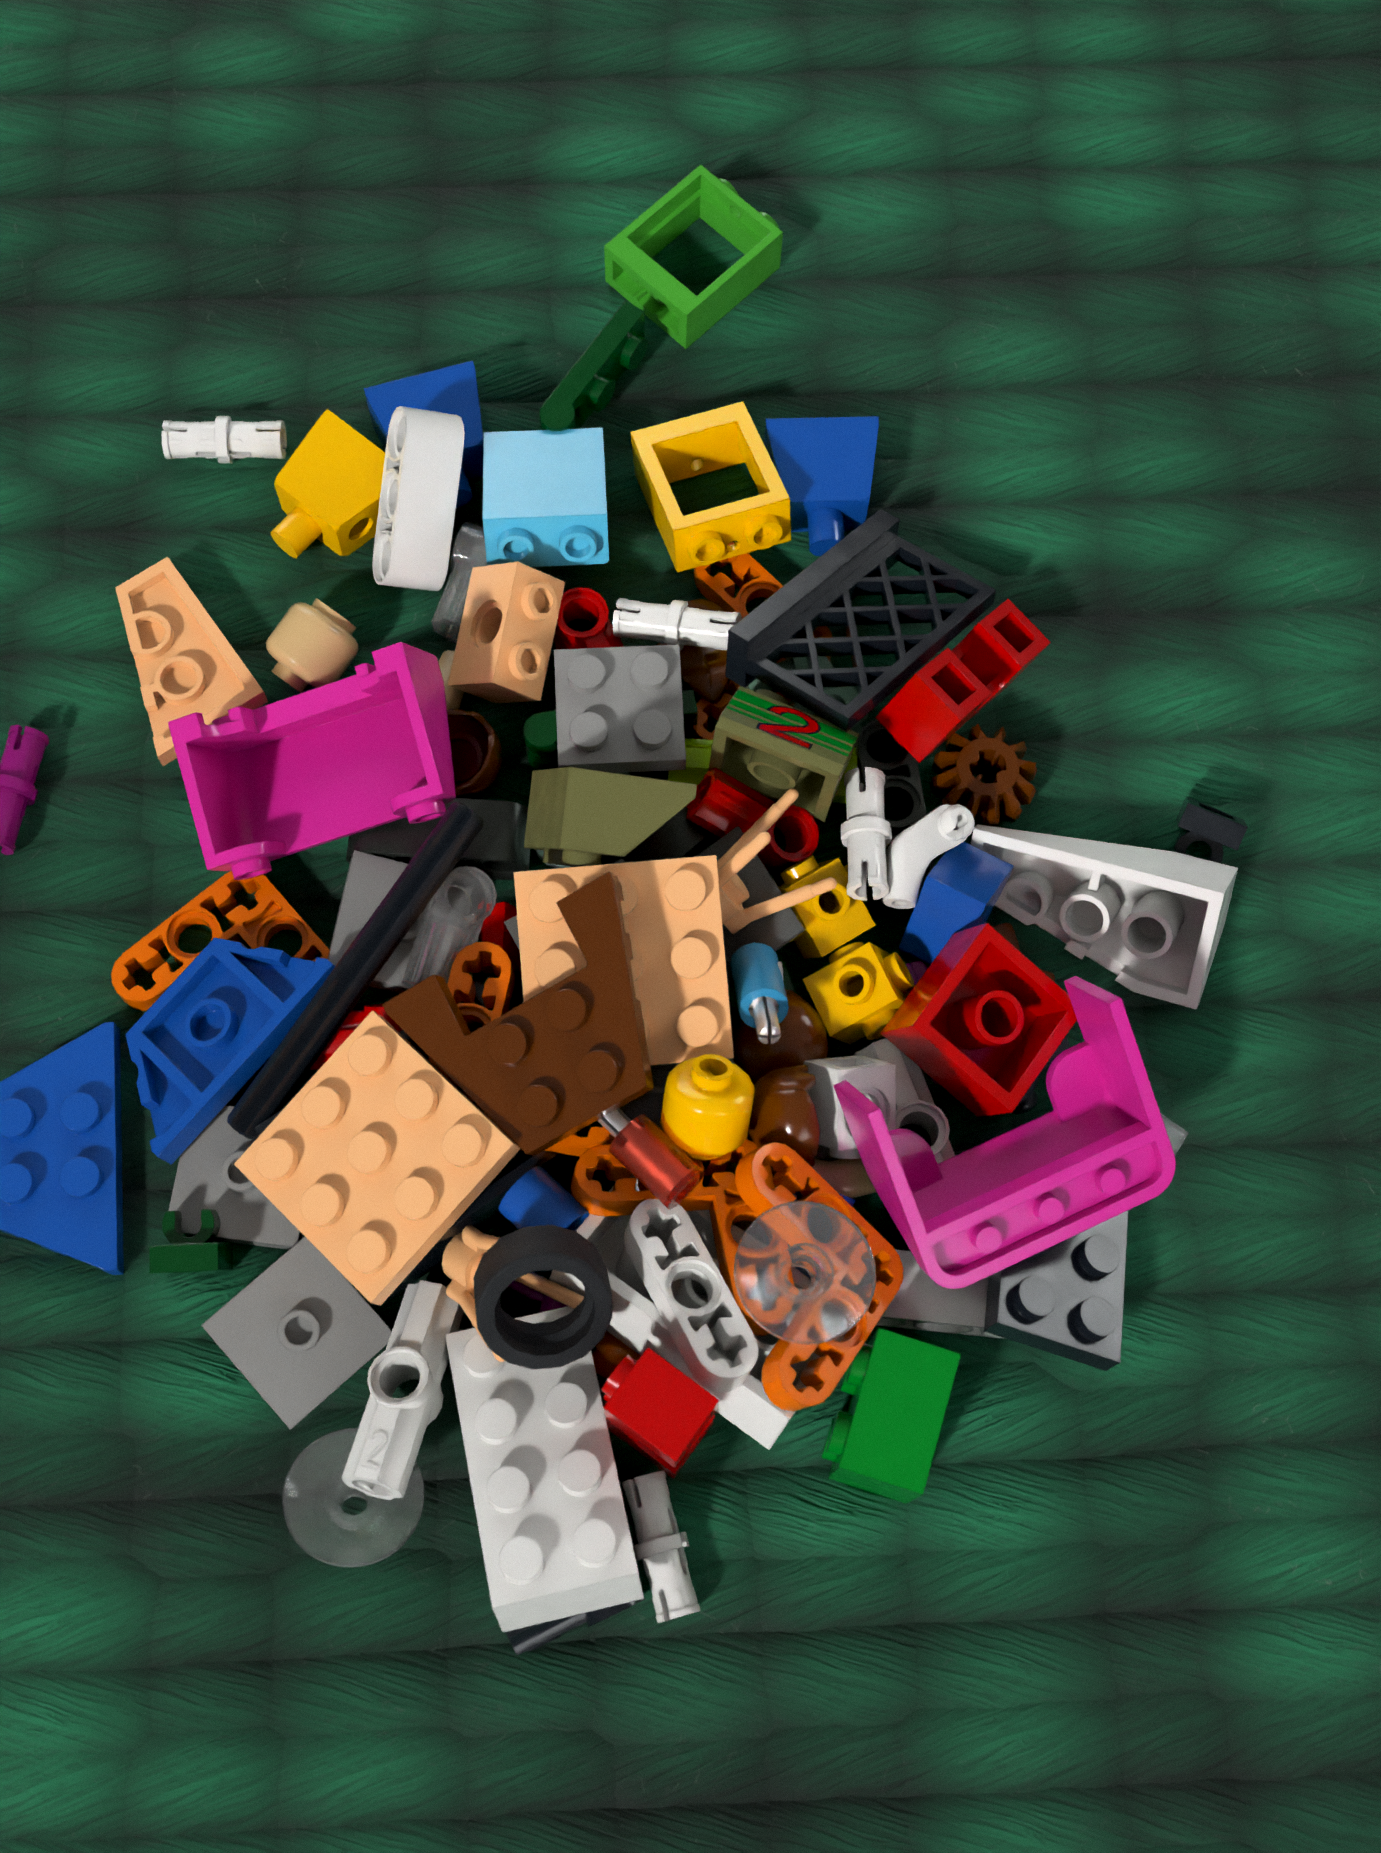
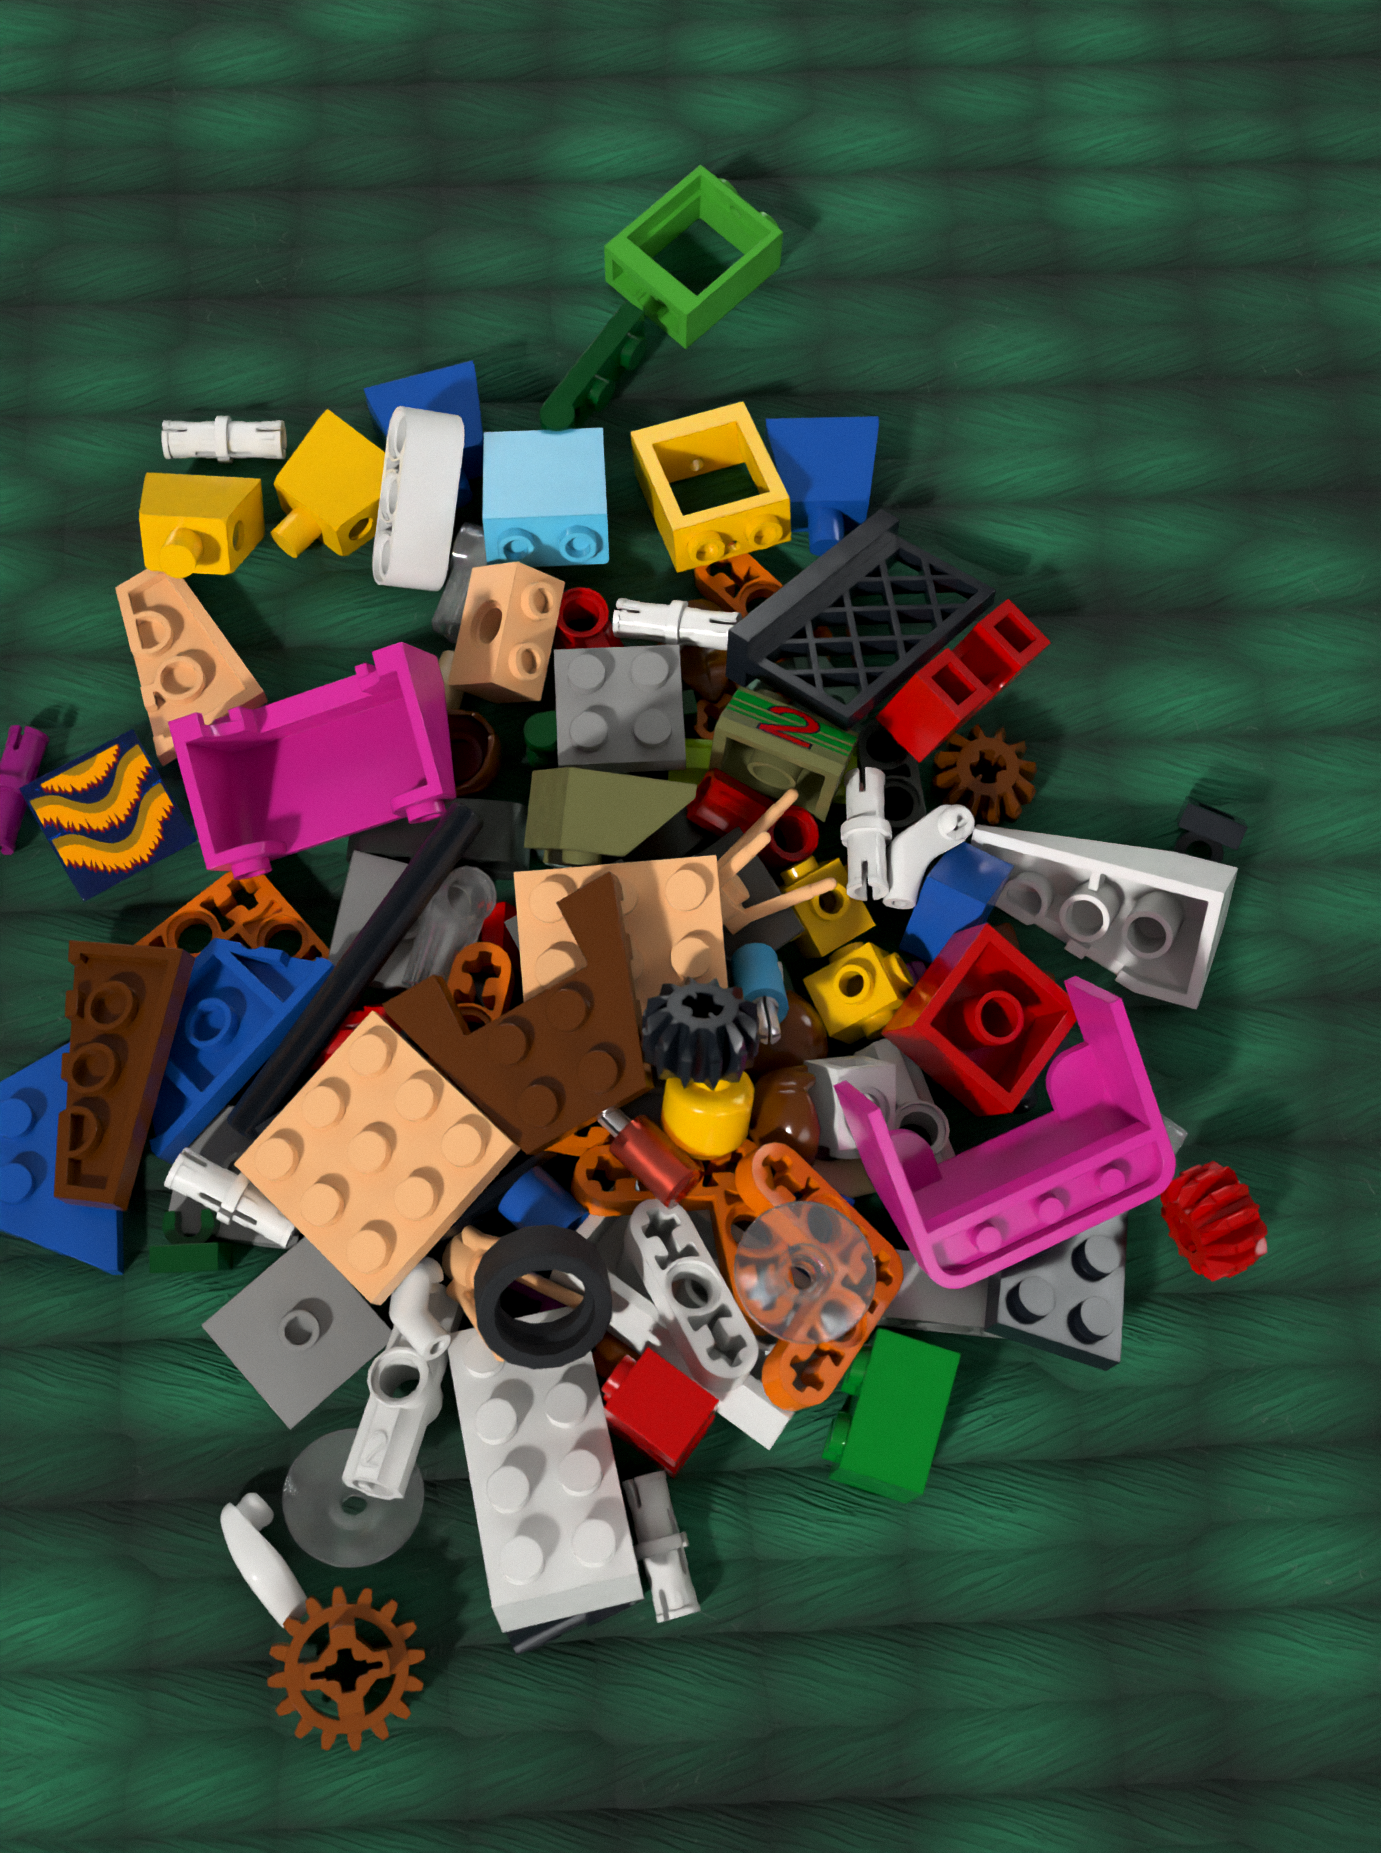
(107, 814): none -> slope
(120, 1043): none -> reddish brown wing
(199, 522): none -> yellow torso
(229, 1195): none -> white pin
(258, 1559): none -> white arm
(312, 645): tan head -> none
(350, 1698): none -> dark orange gear
(411, 1313): none -> white arm
(700, 1033): none -> black gear
(1214, 1221): none -> red gear

